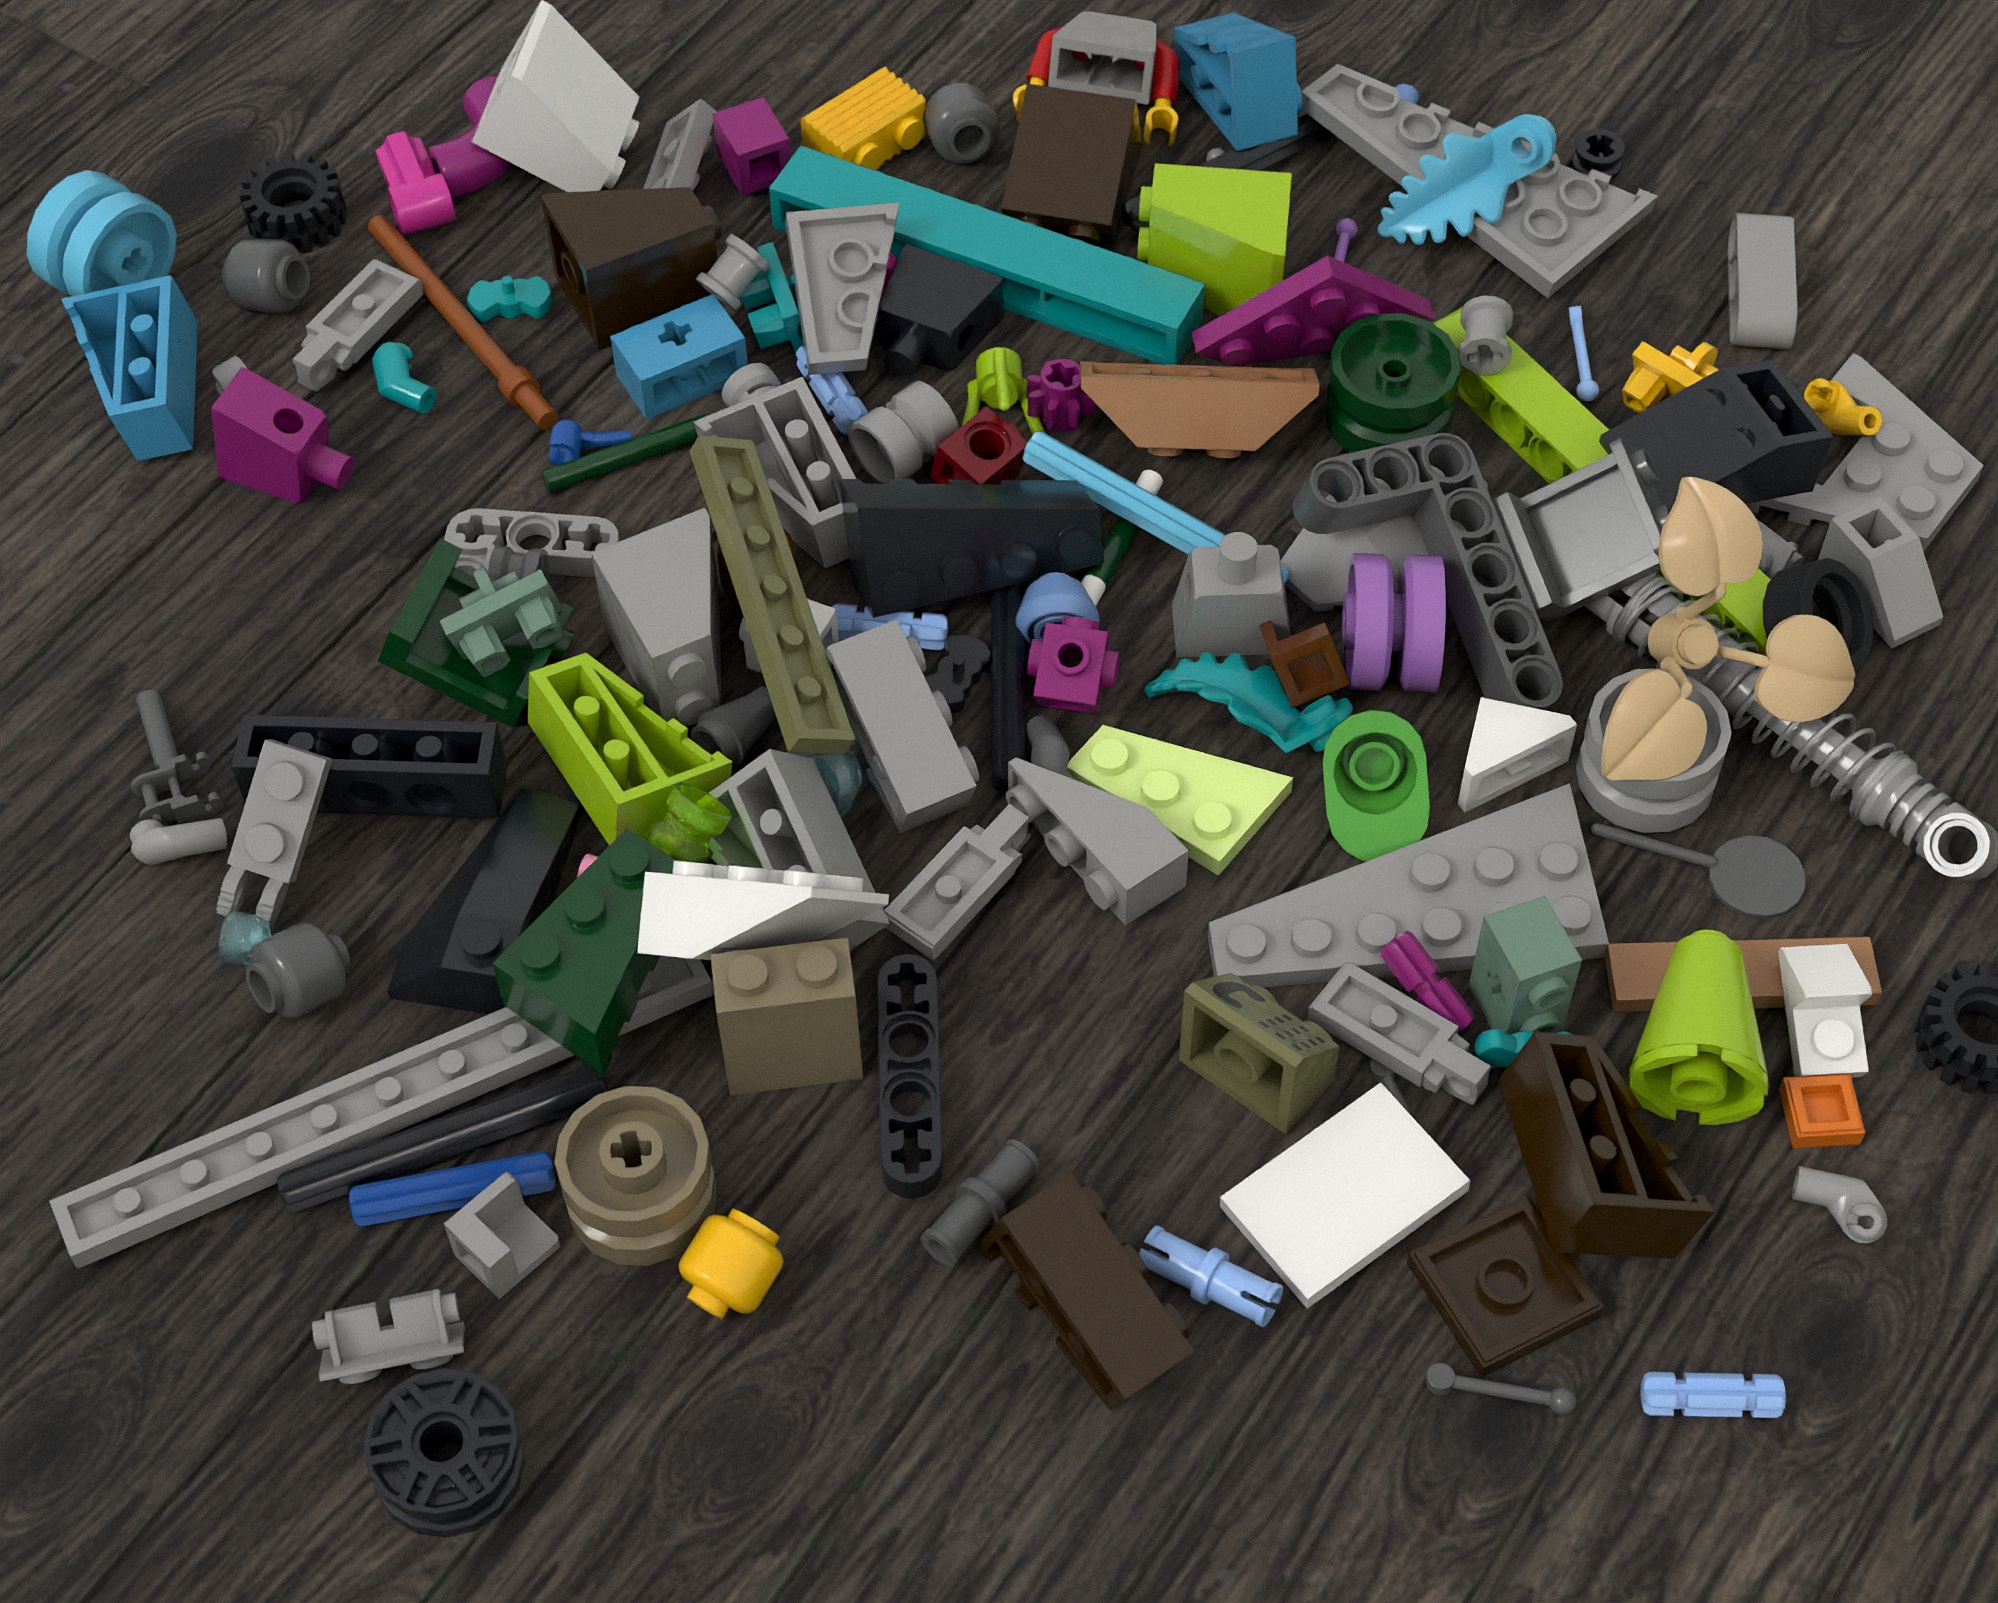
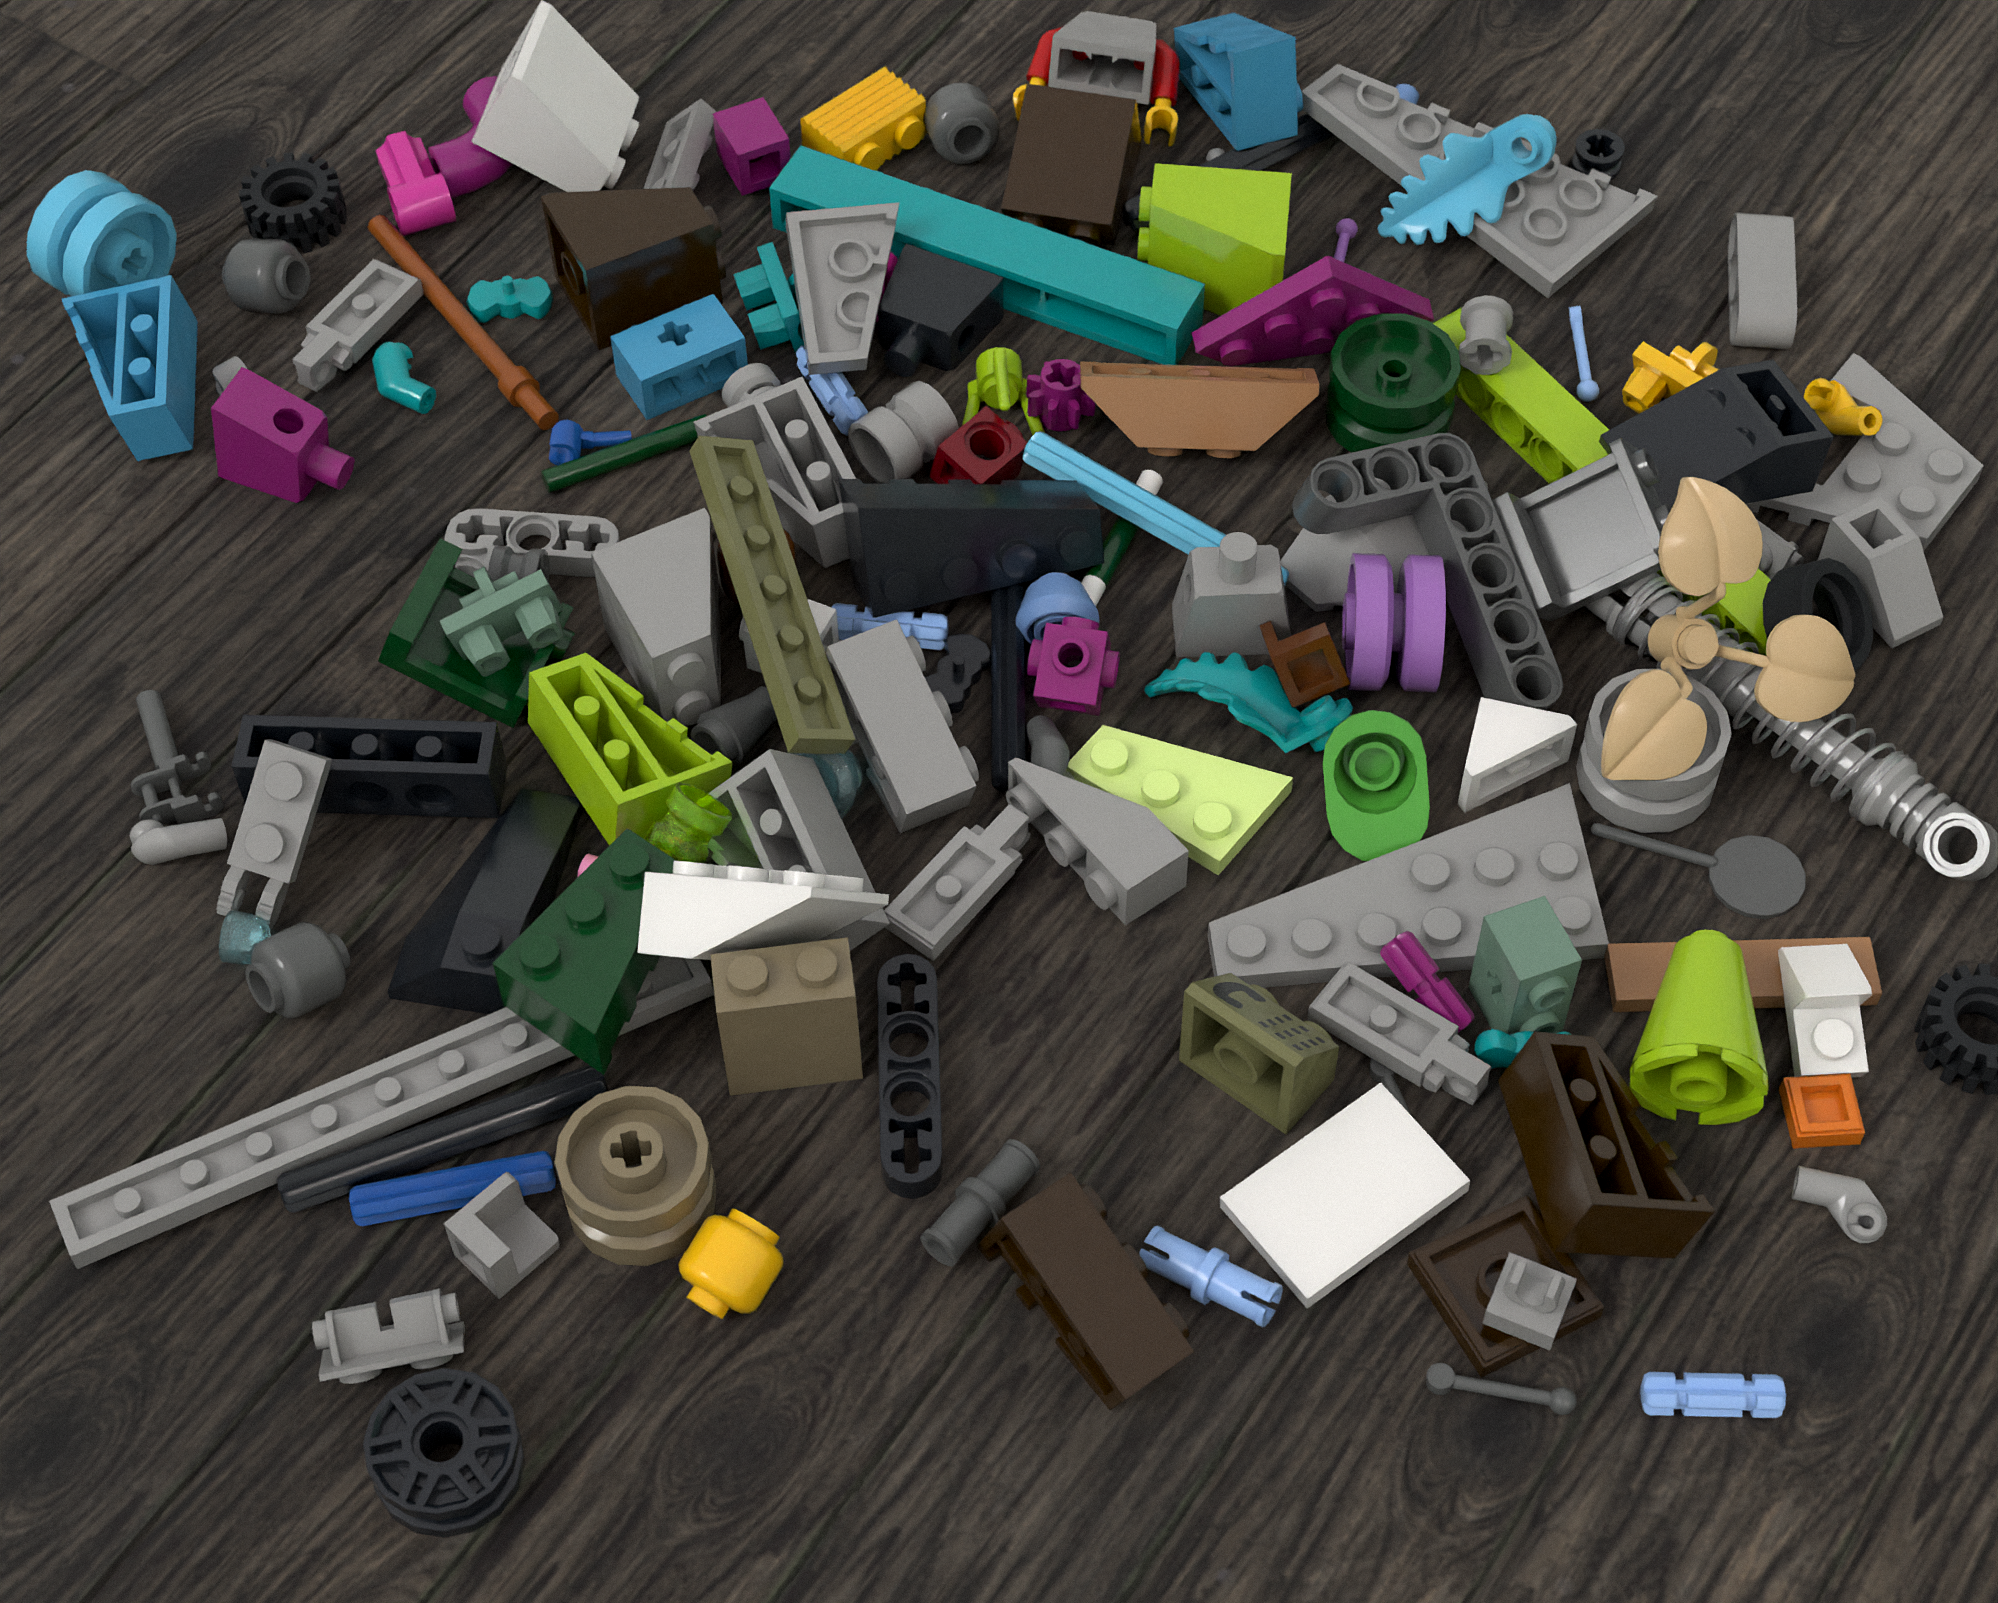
(733, 272): light grey bush -> none
(1529, 1301): none -> light grey tile

